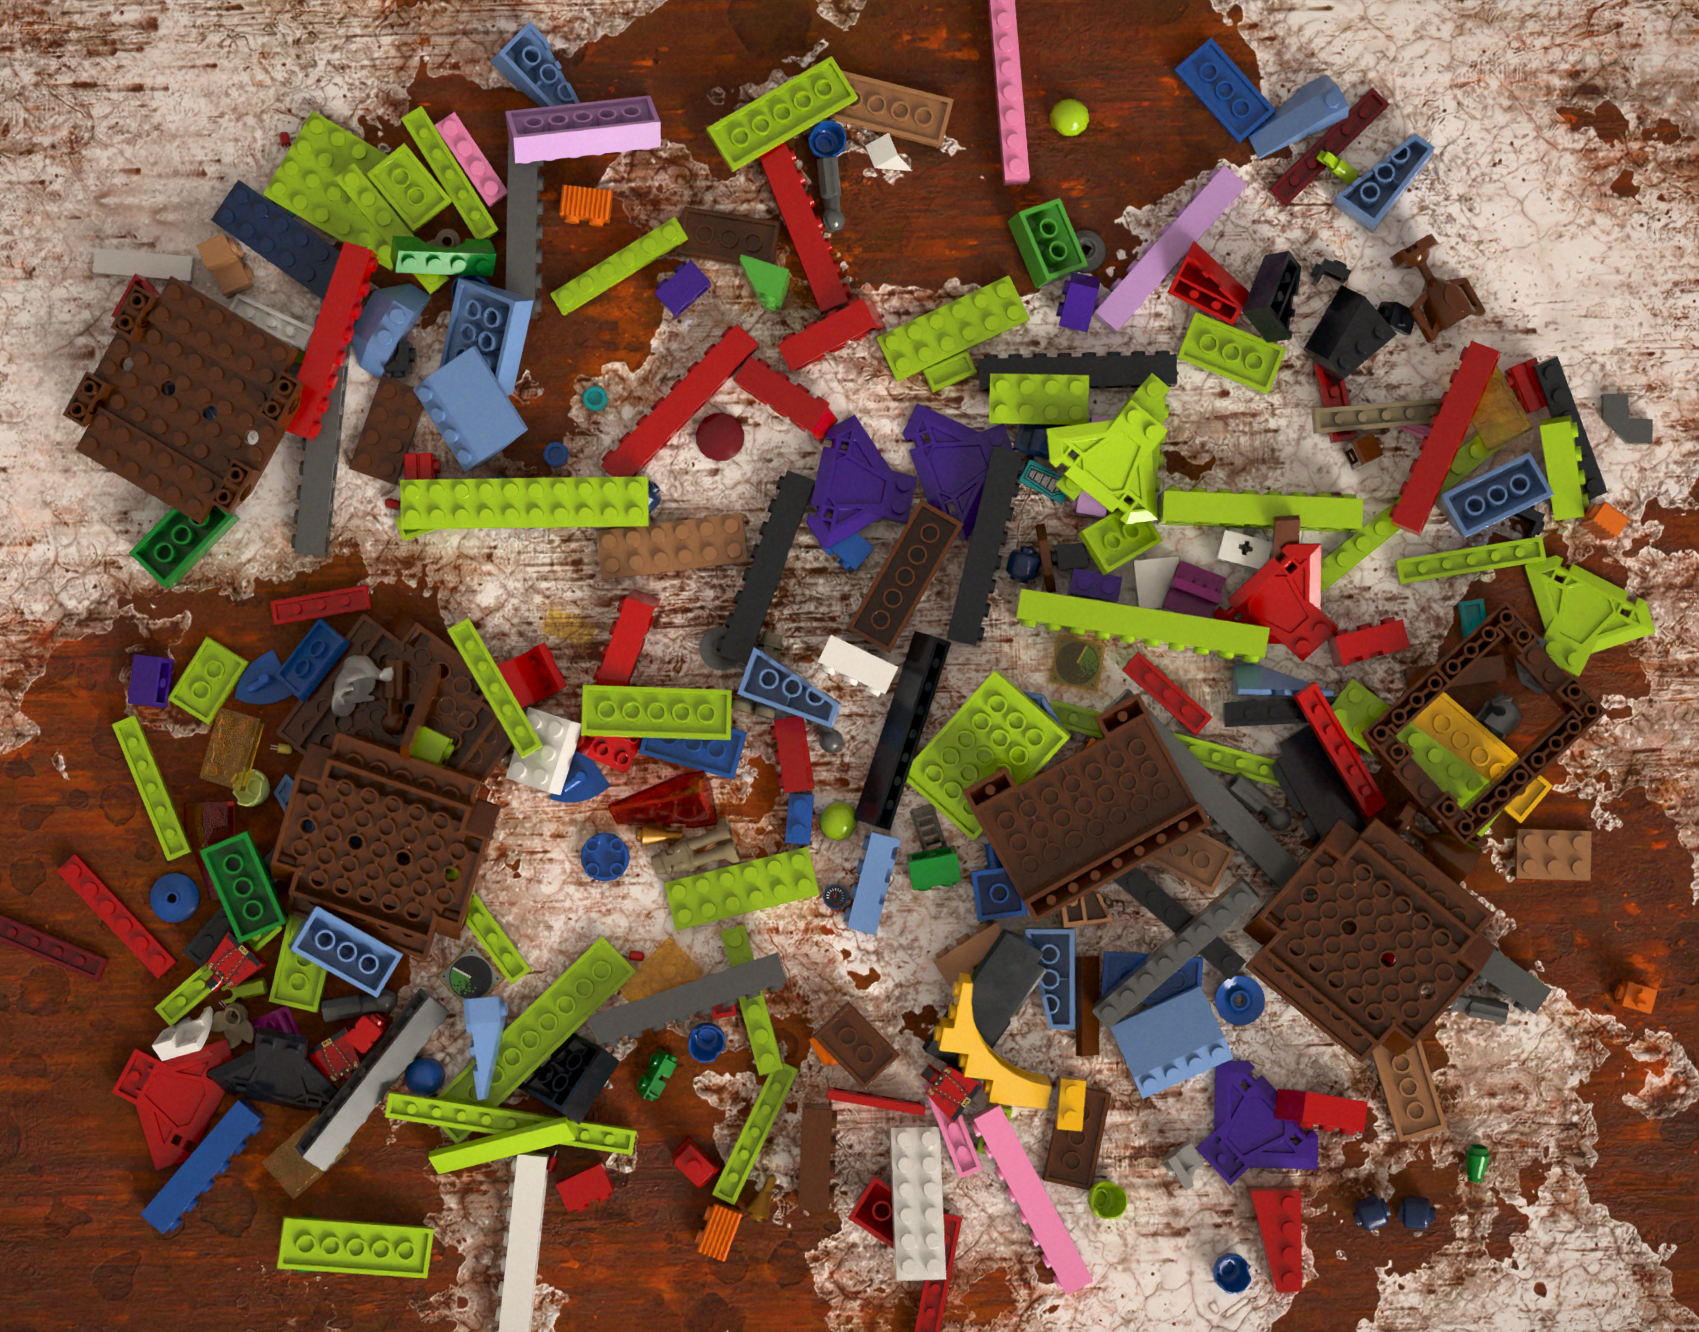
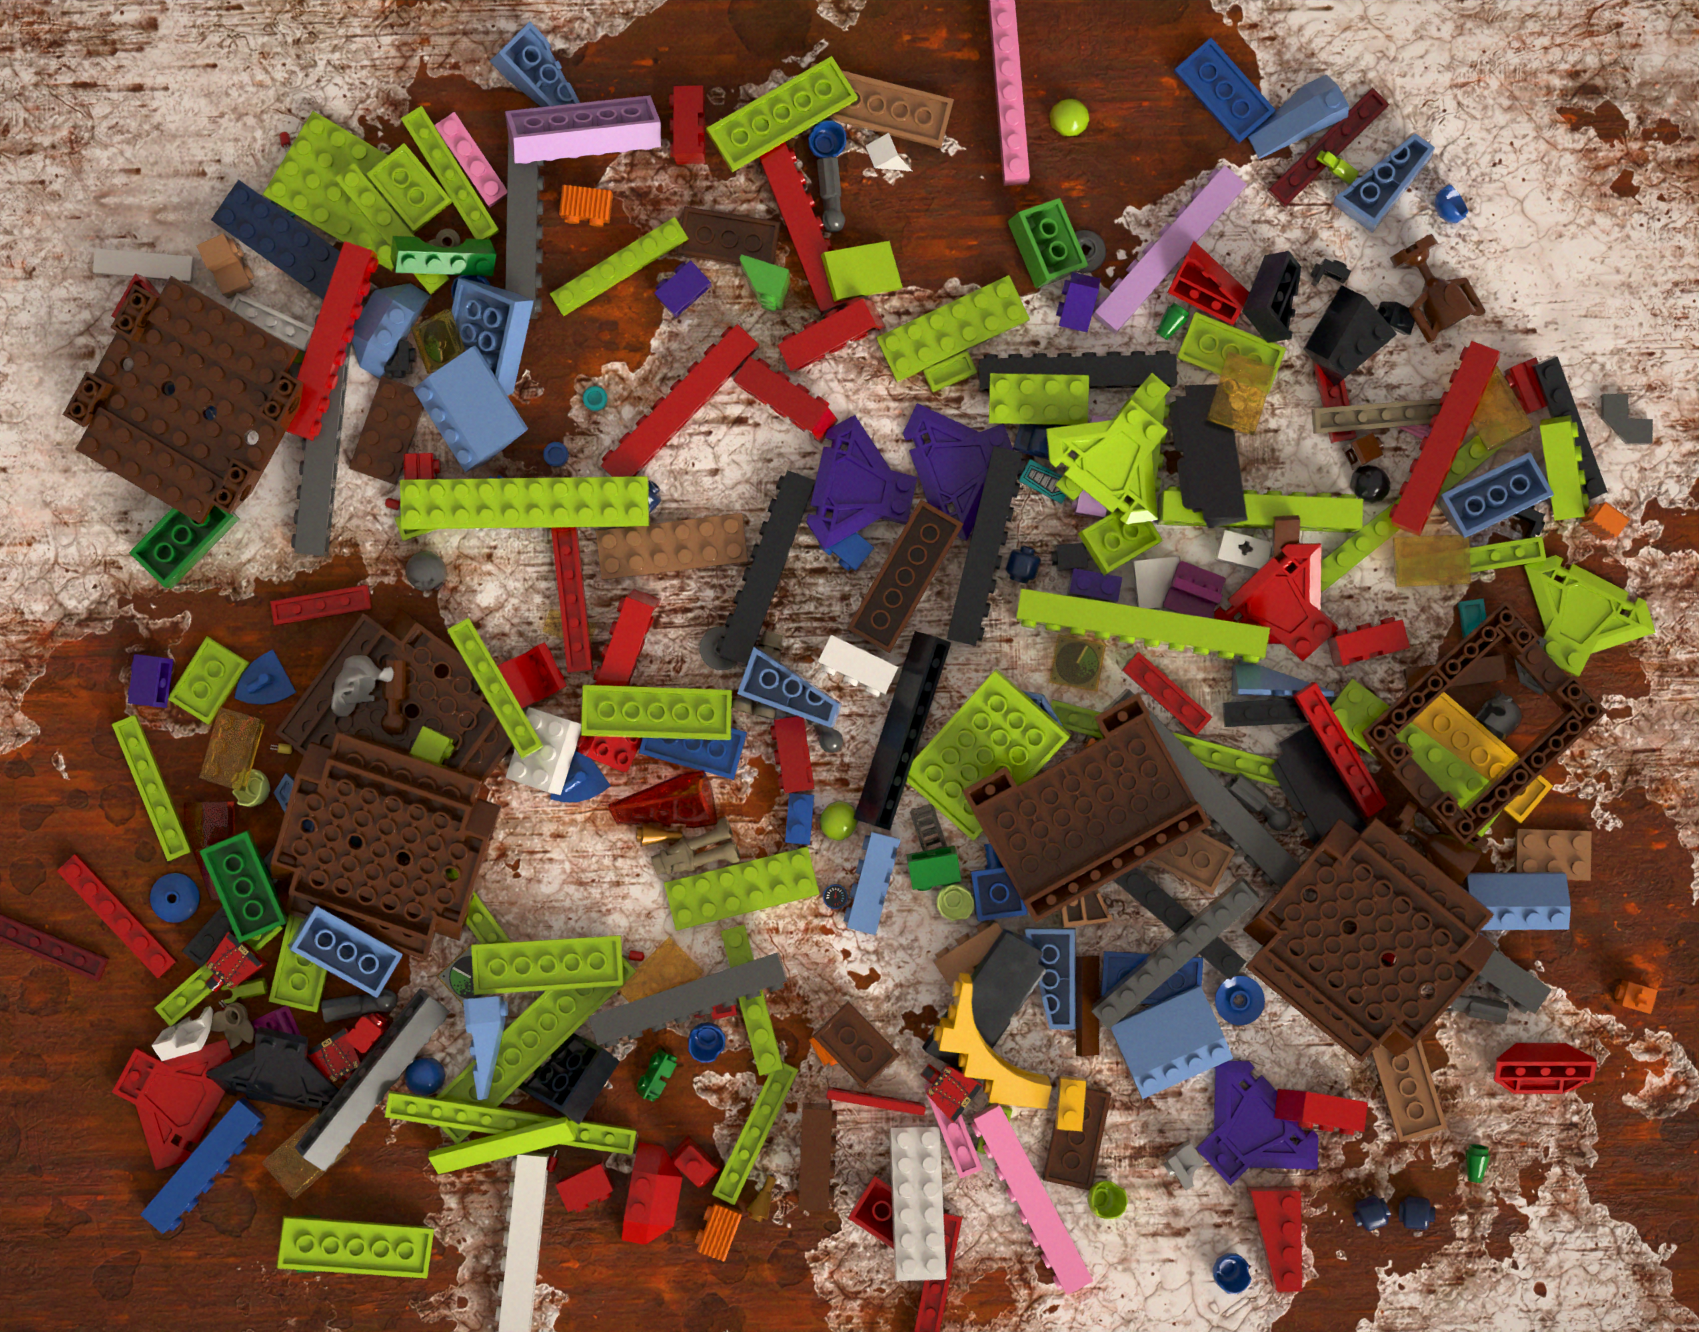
(312, 659): blue tile -> none
(420, 711): reddish brown tile -> none
(426, 571): none -> dark grey helmet
(438, 340): none -> clear yellow tile
(547, 964): none -> lime plate
(572, 599): none -> red plate
(605, 857): blue dish -> none
(651, 1195): none -> red wedge
(688, 125): none -> red wedge
(720, 436): dark red dish -> none
(861, 271): none -> lime tile
(955, 902): none -> yellowish green hair
(1045, 558): reddish brown tile -> none
(1172, 320): none -> green cone
(1210, 464): none -> black slope
(1241, 393): none -> clear yellow plate
(1370, 484): none -> black hair
(1431, 561): none -> clear yellow plate
(1450, 205): none -> blue hair
(1523, 899): none -> medium blue slope
(1543, 1068): none -> red wedge

